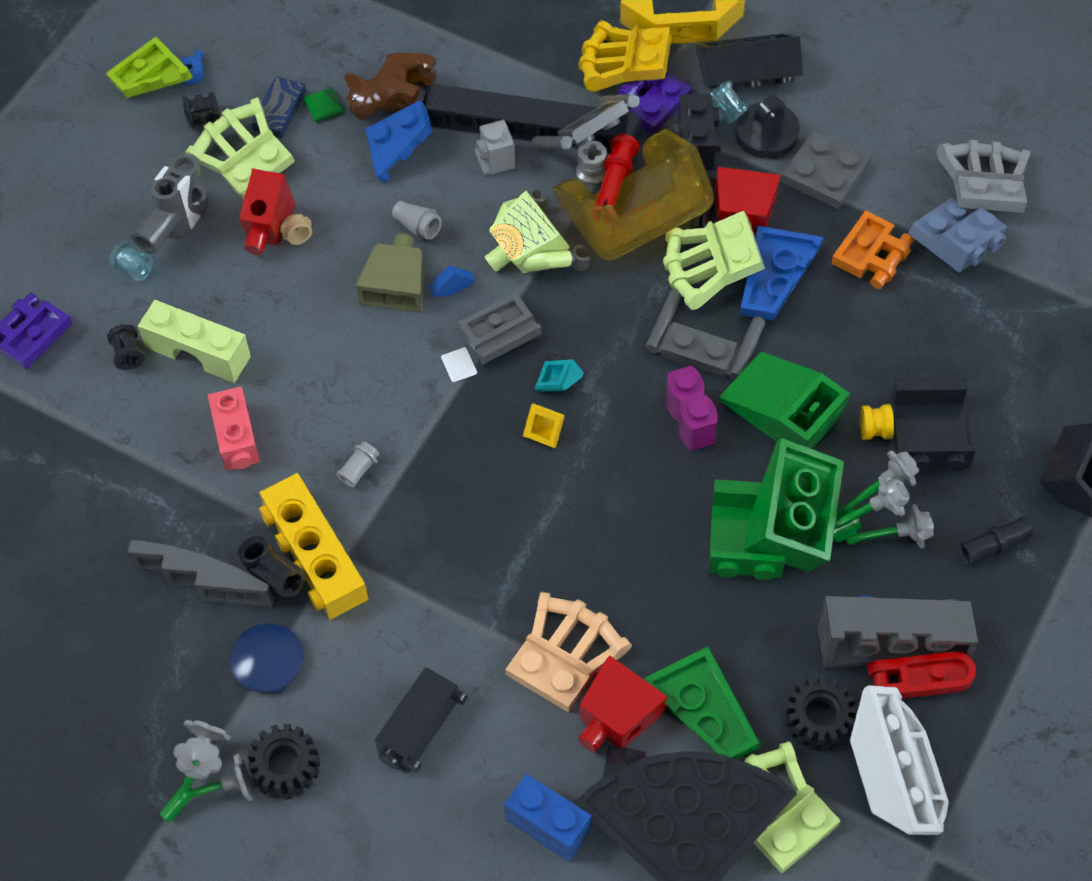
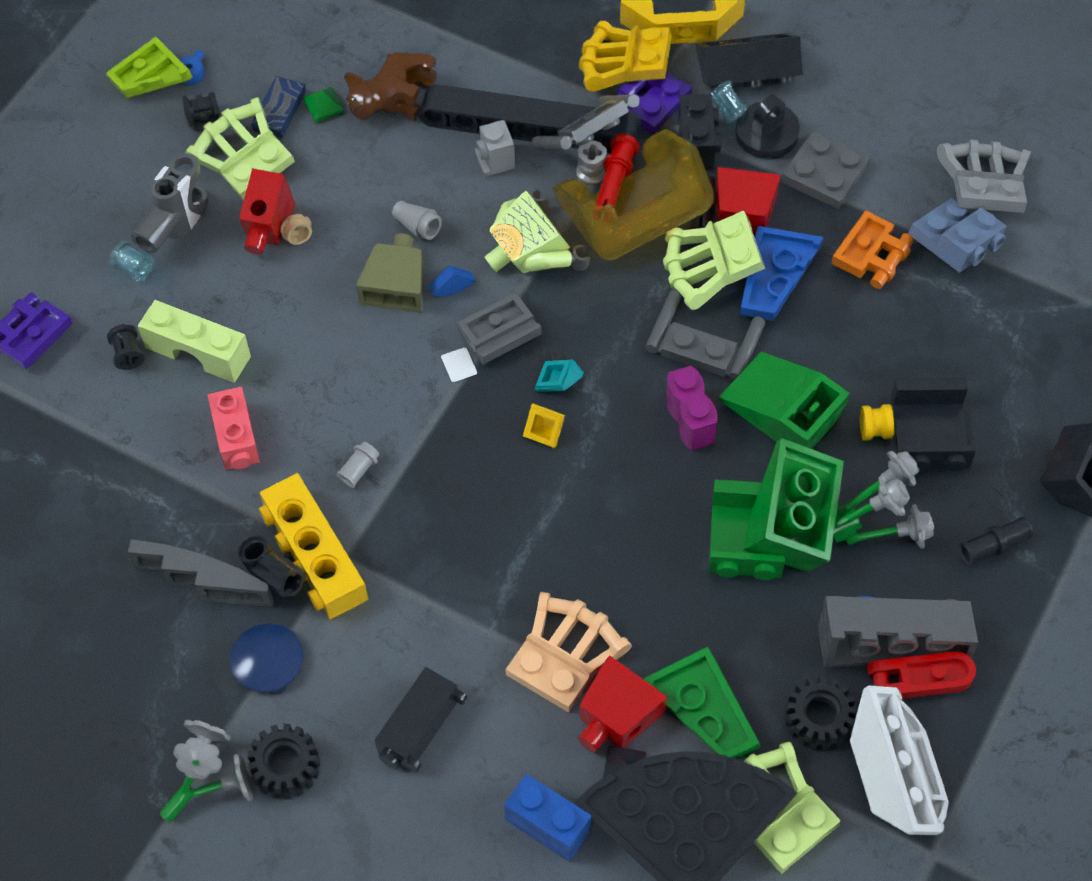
(397, 137): blue wing -> none

